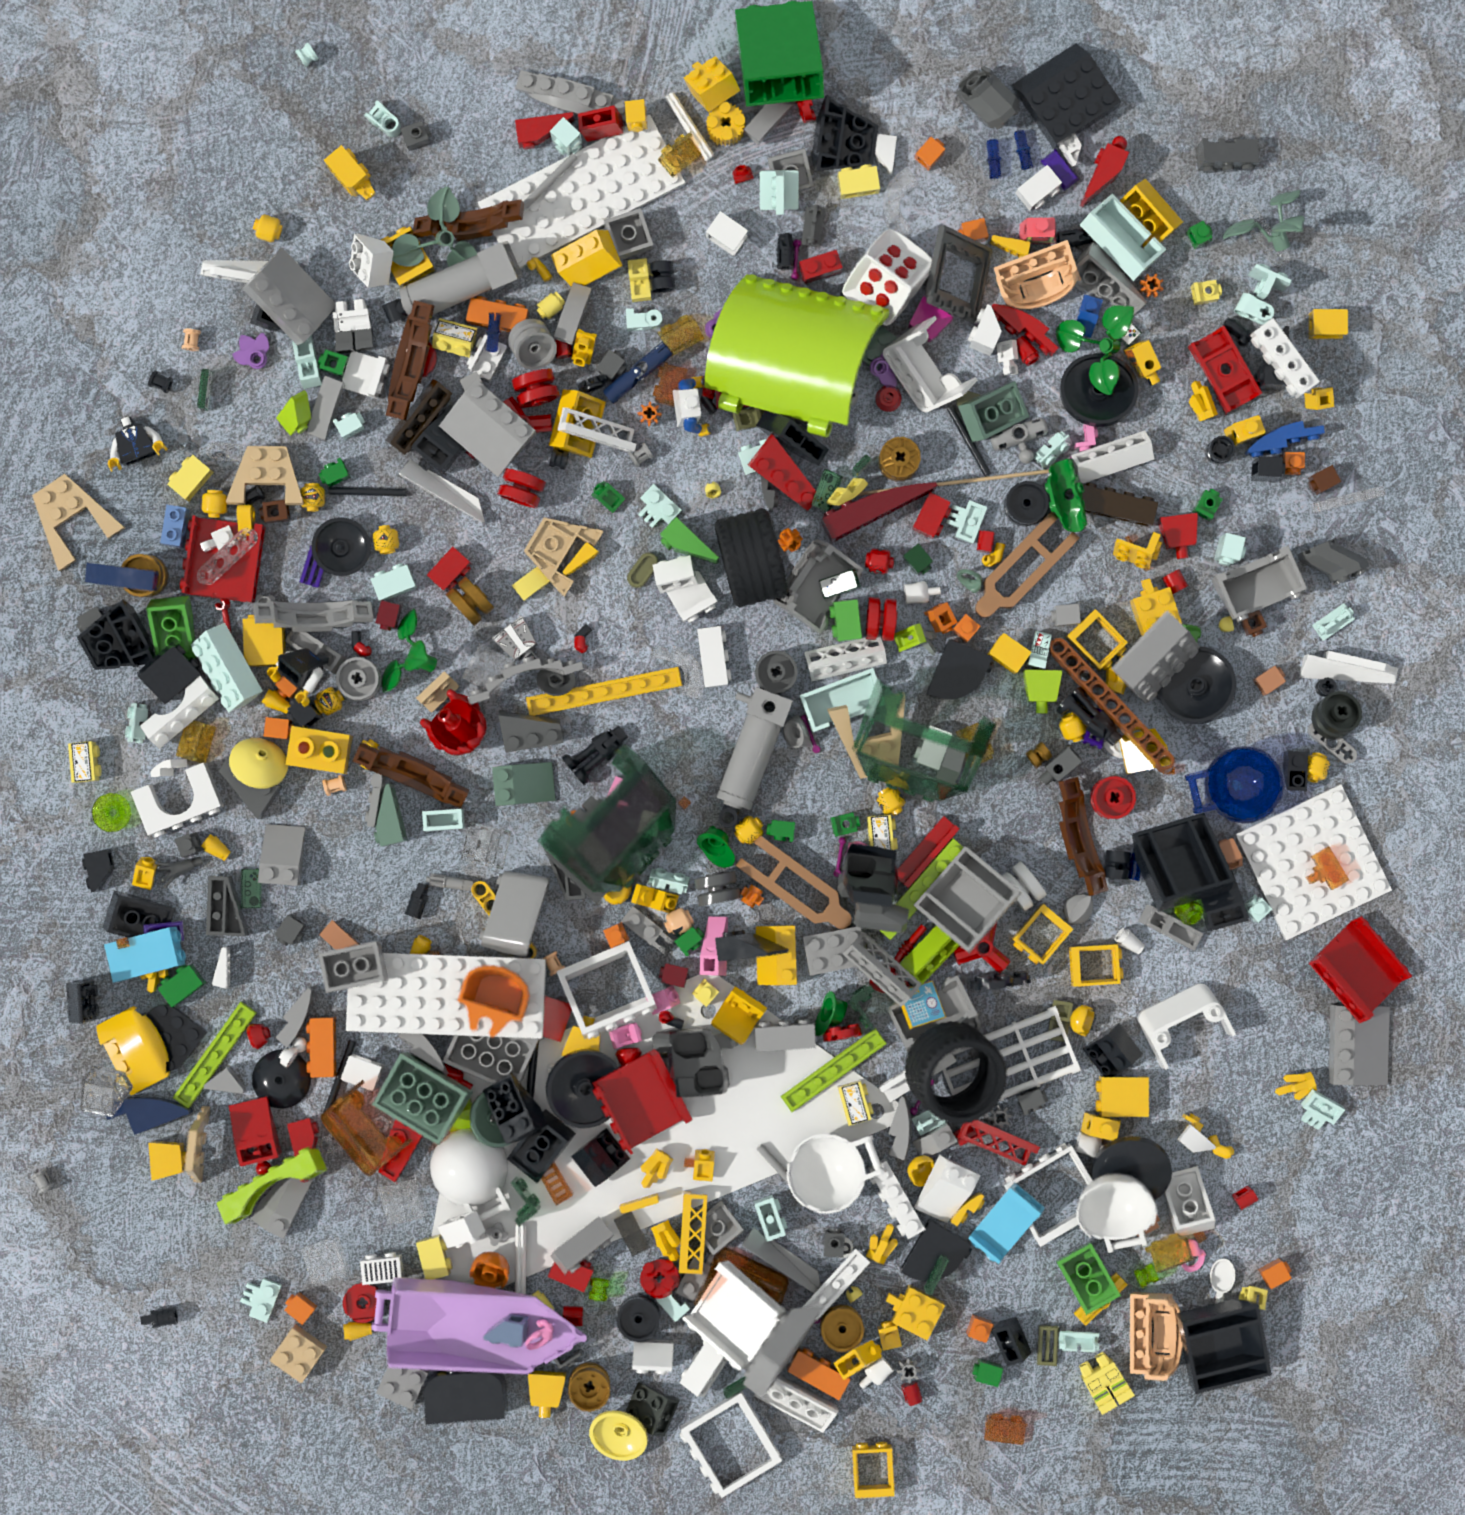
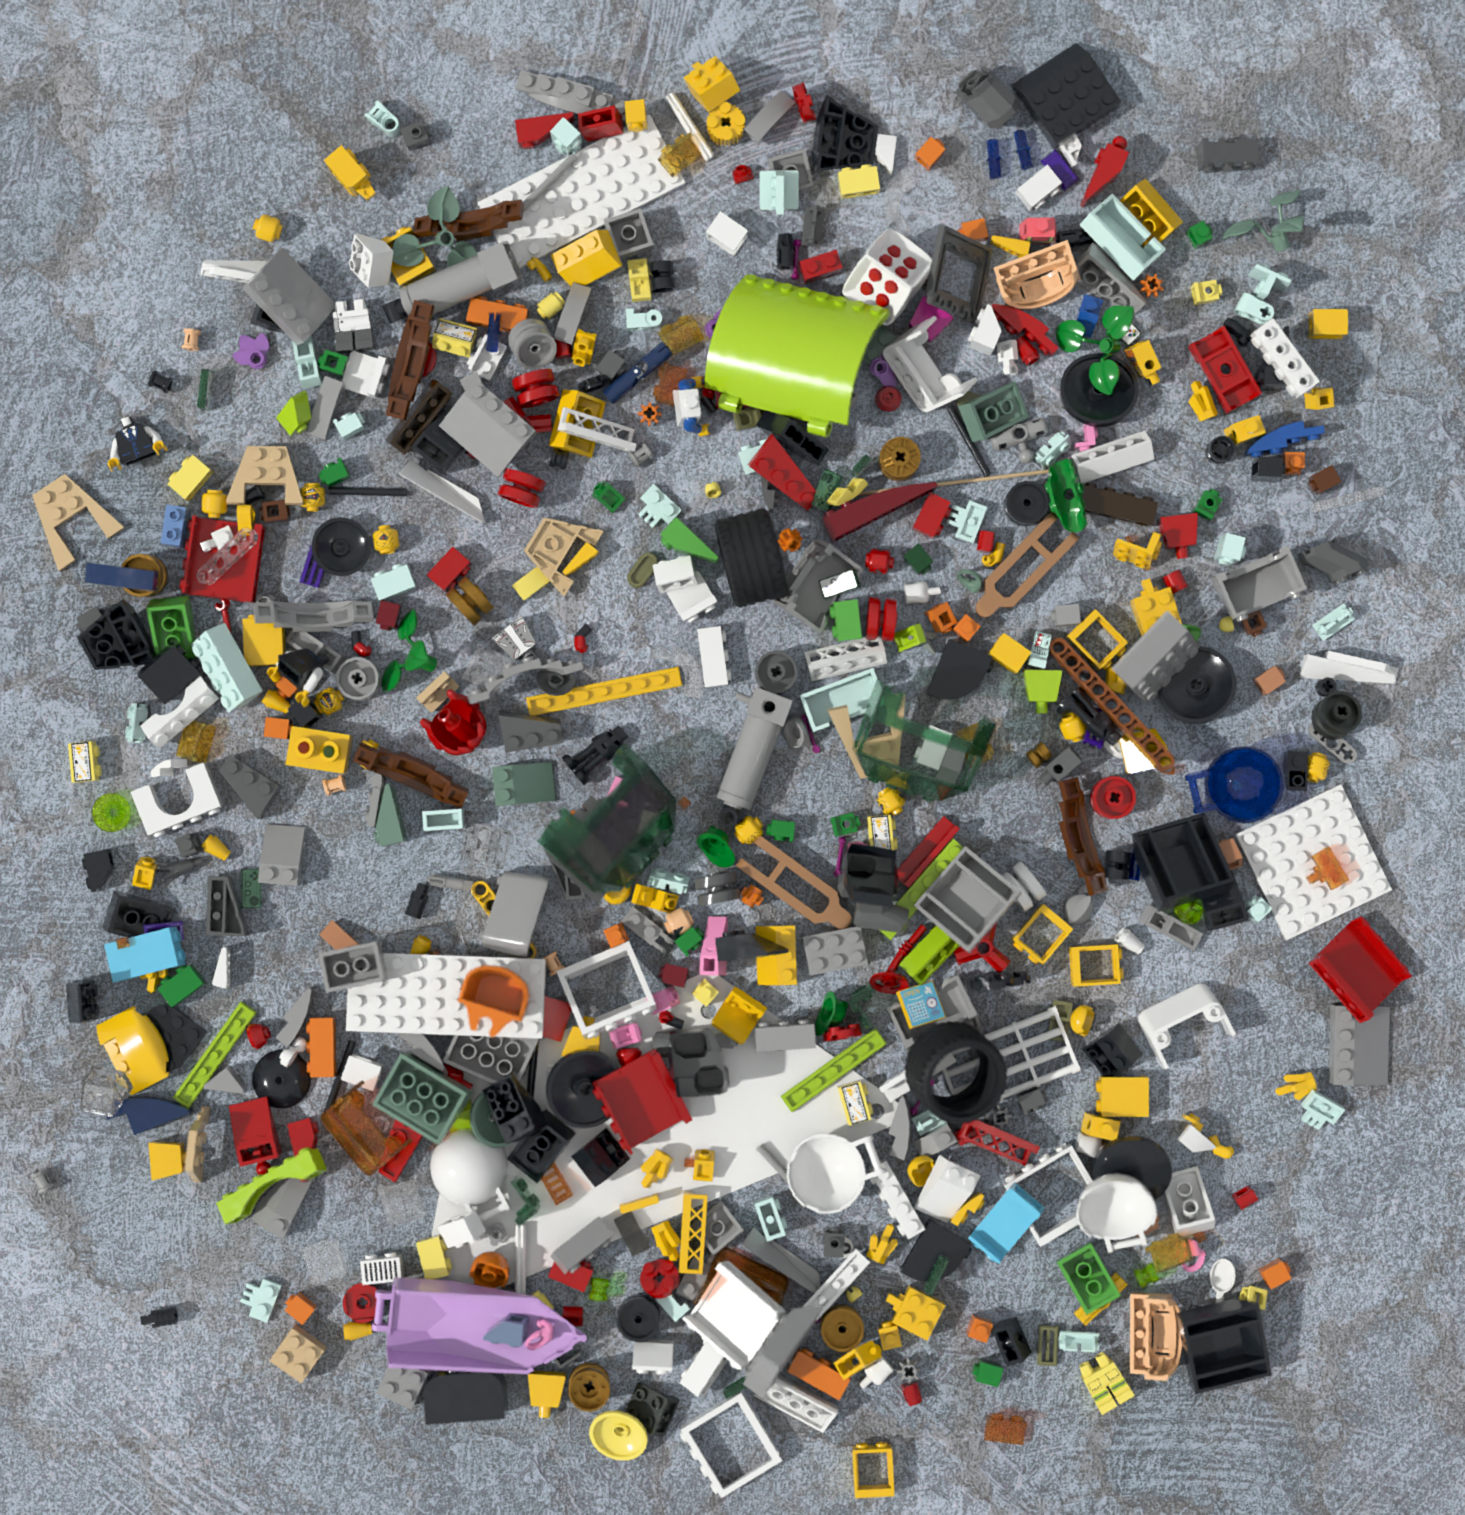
(258, 770): light yellow dish -> none
(290, 931): dark grey brick -> none
(306, 54): light aqua wheel -> none
(779, 53): green brick -> none
(880, 972): light grey fence -> none

